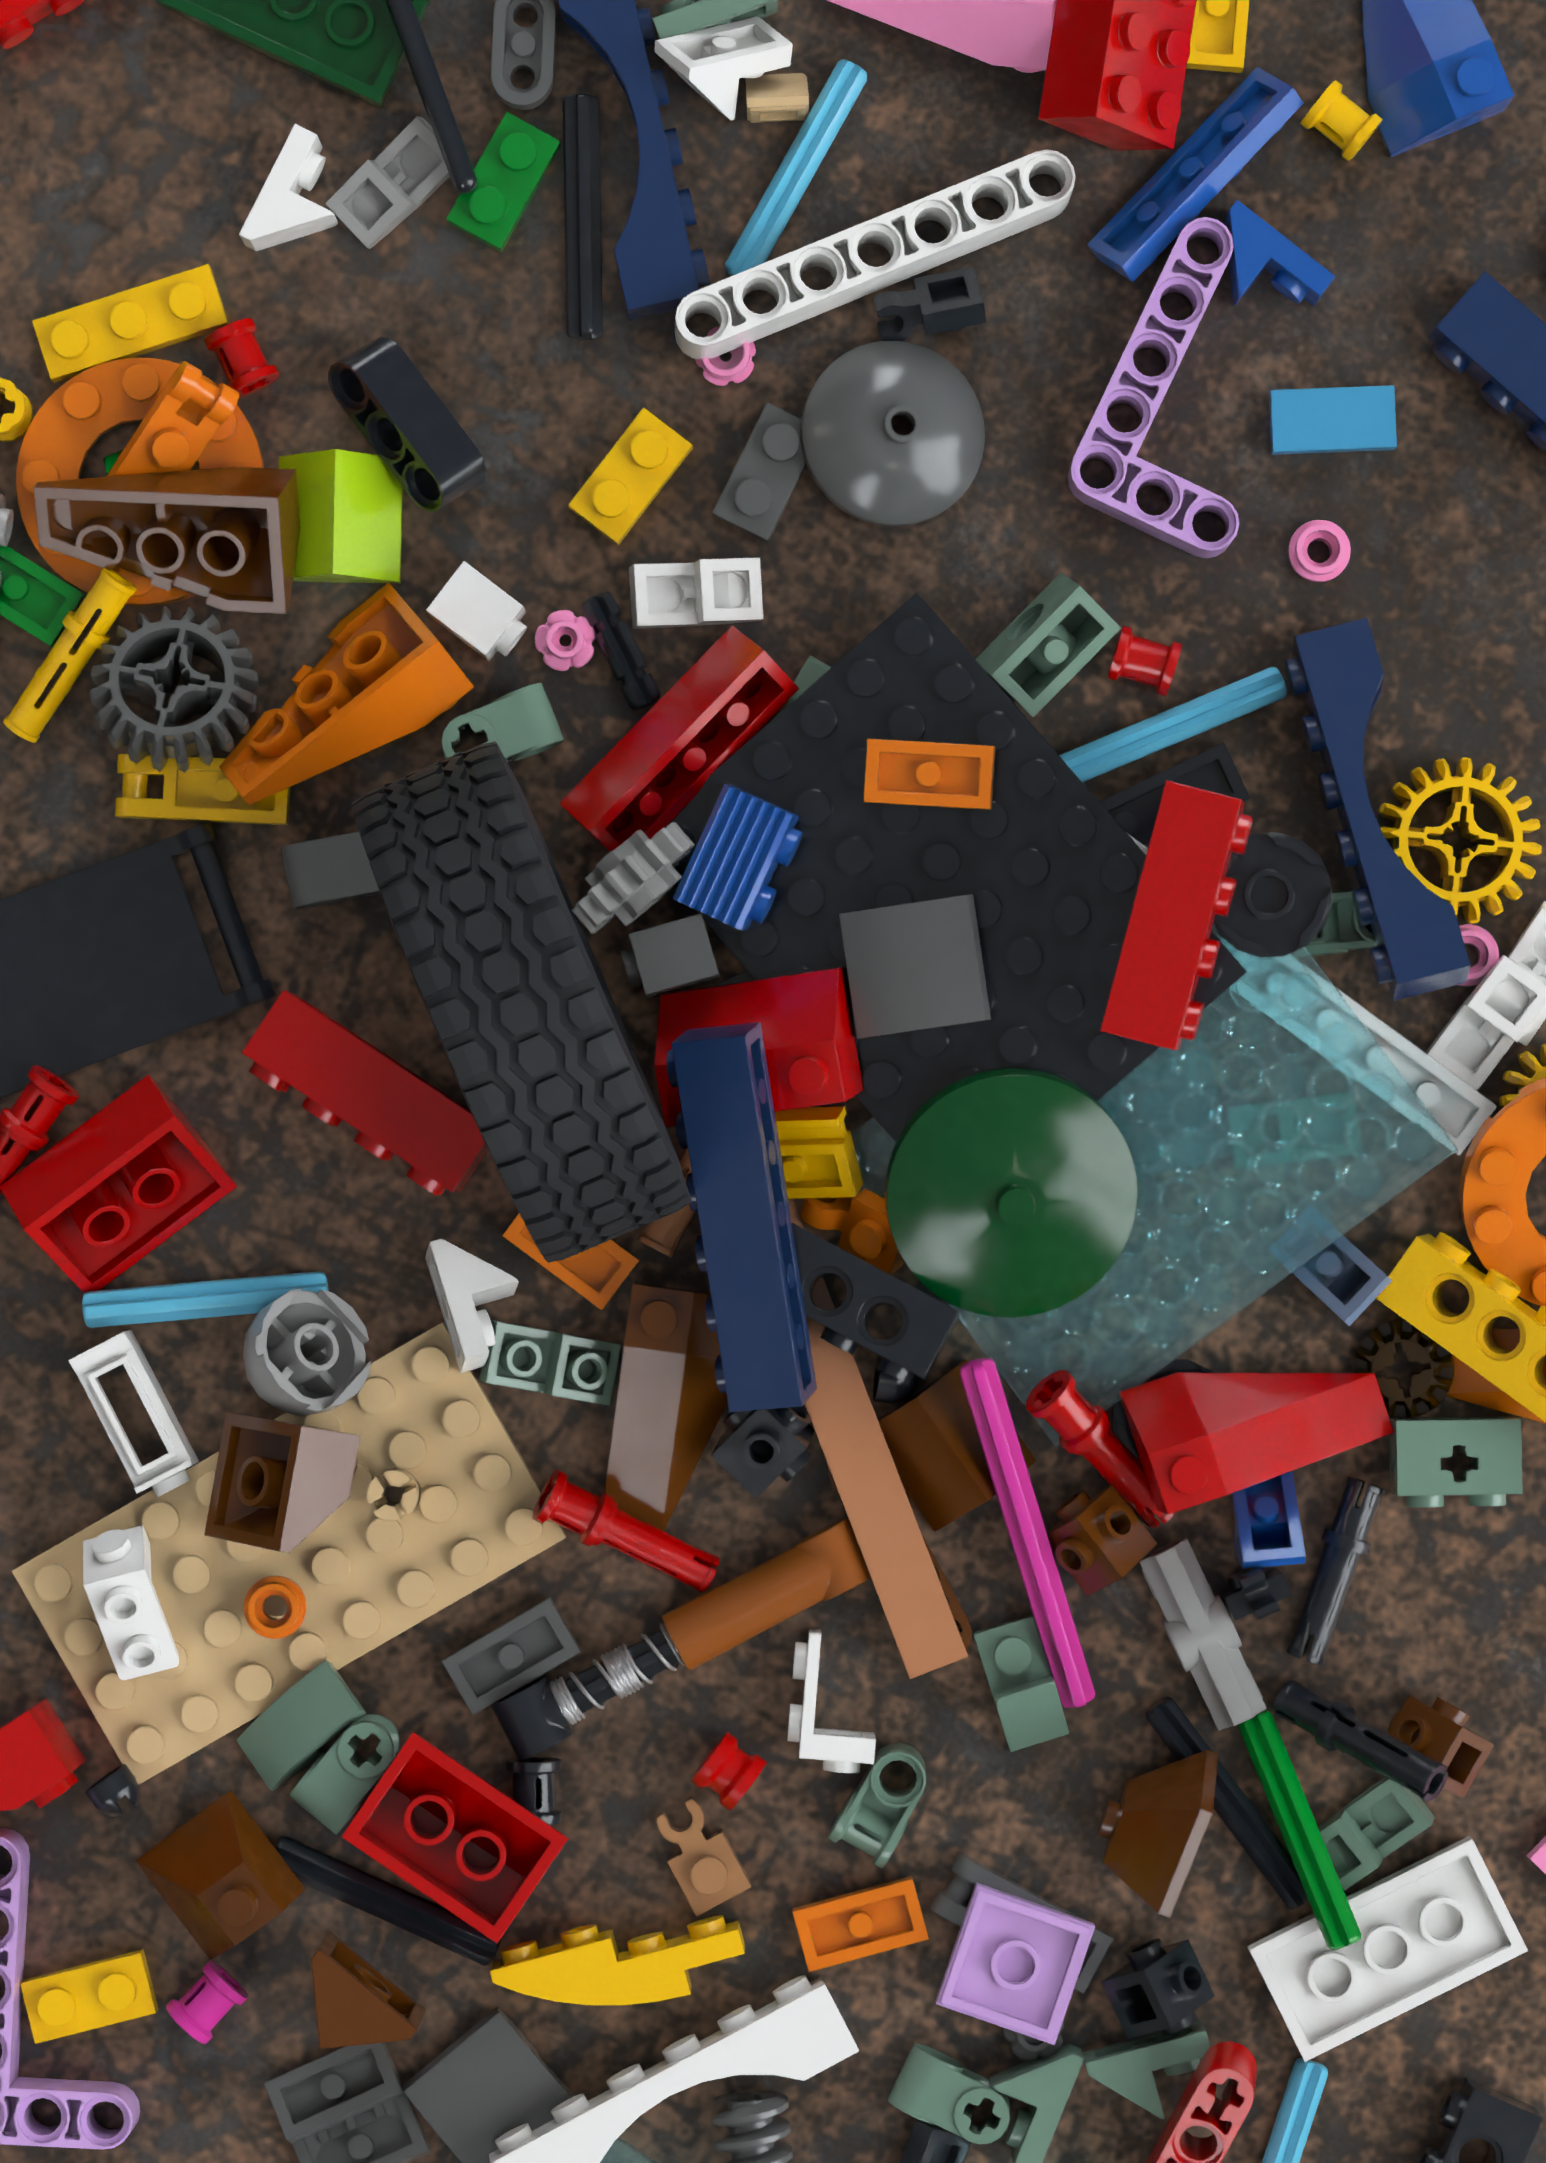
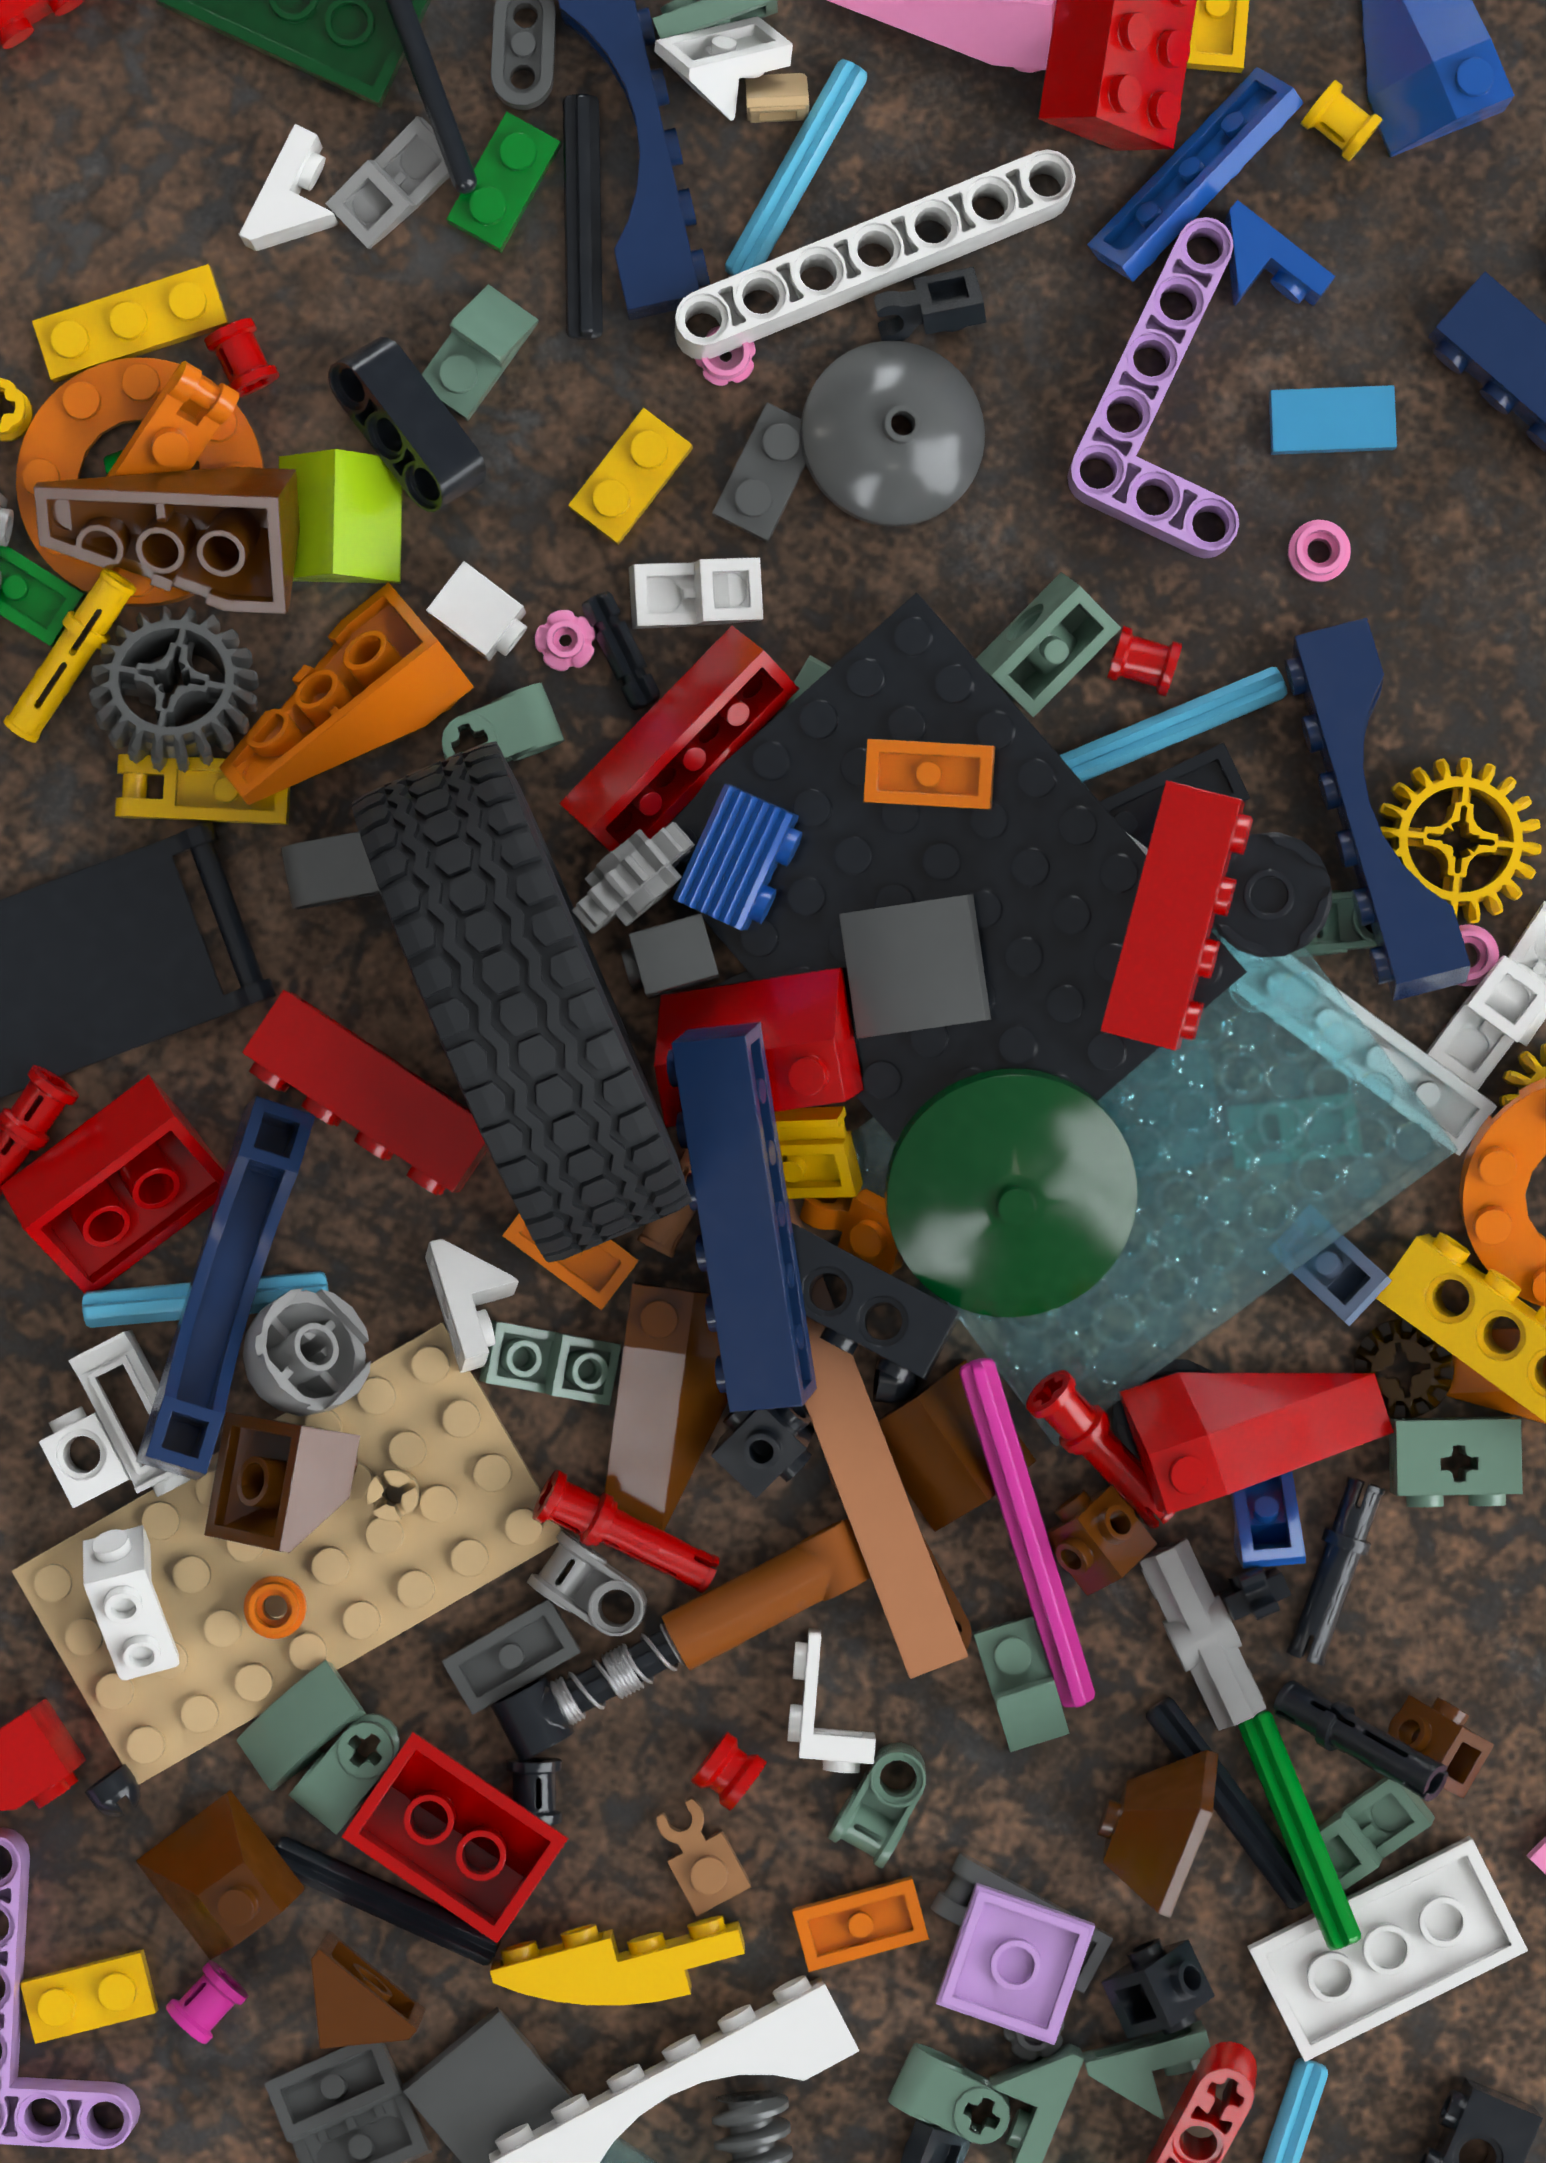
(78, 1483): none -> white brick
(223, 1287): none -> dark blue arch
(478, 350): none -> sand green slope
(586, 1585): none -> light grey piece

